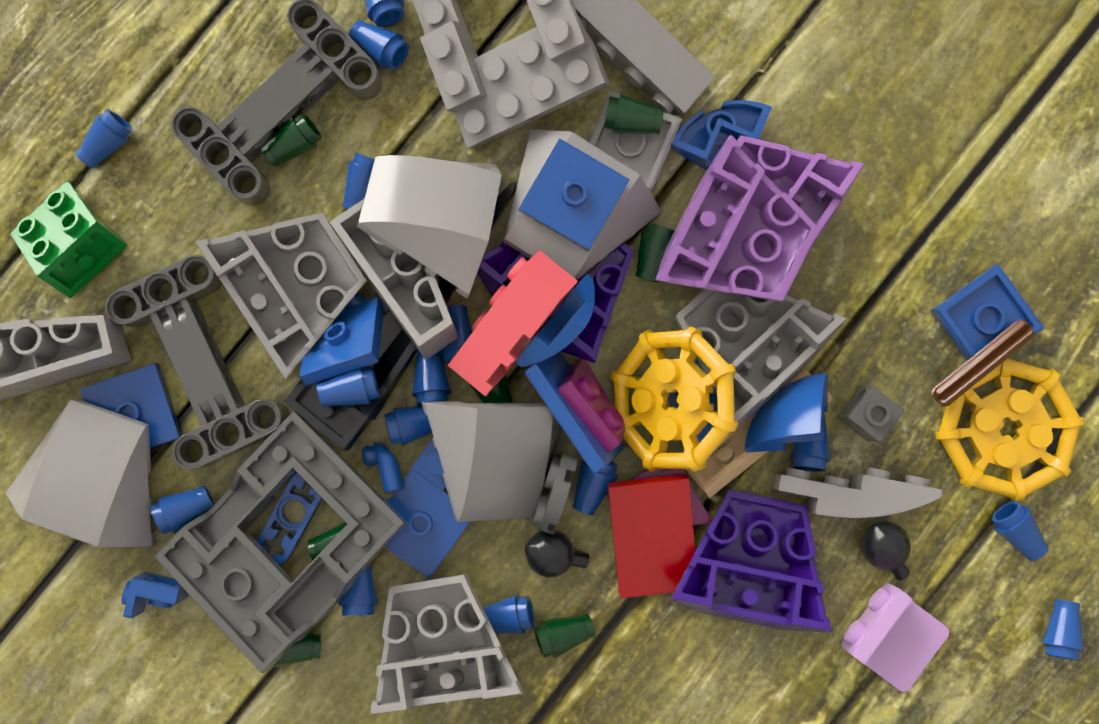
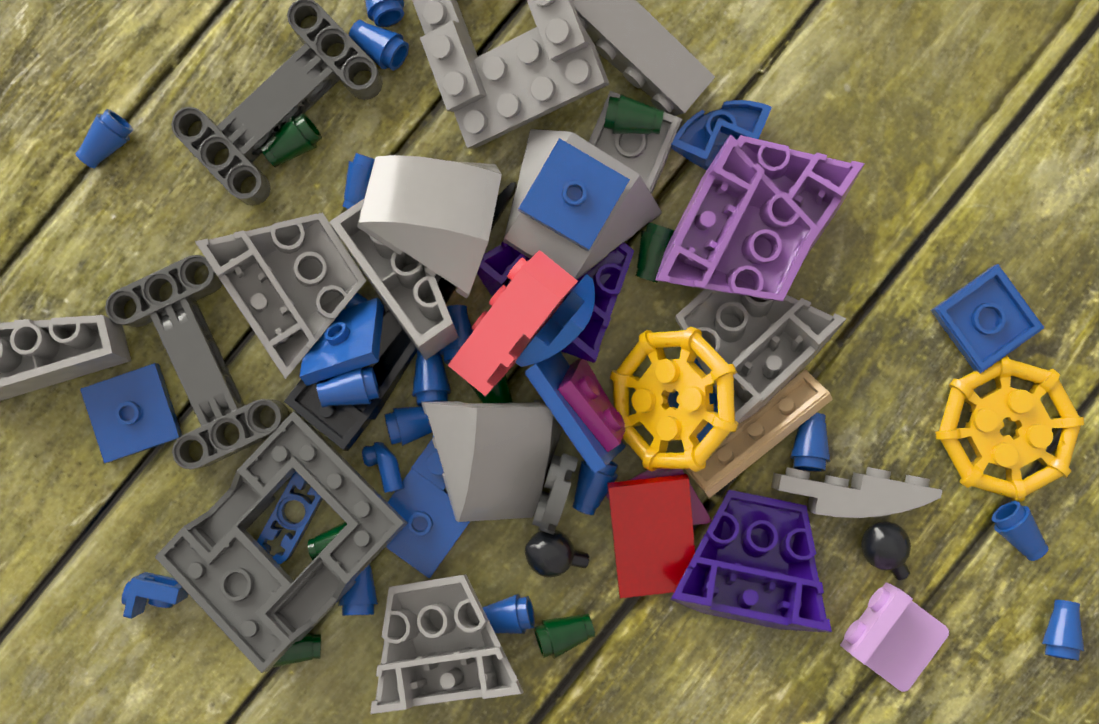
(66, 241): green bracket -> none
(89, 479): light grey wedge -> none
(179, 509): blue cone -> none
(790, 416): blue brick -> none
(870, 413): dark grey brick -> none
(982, 363): reddish brown axle -> none

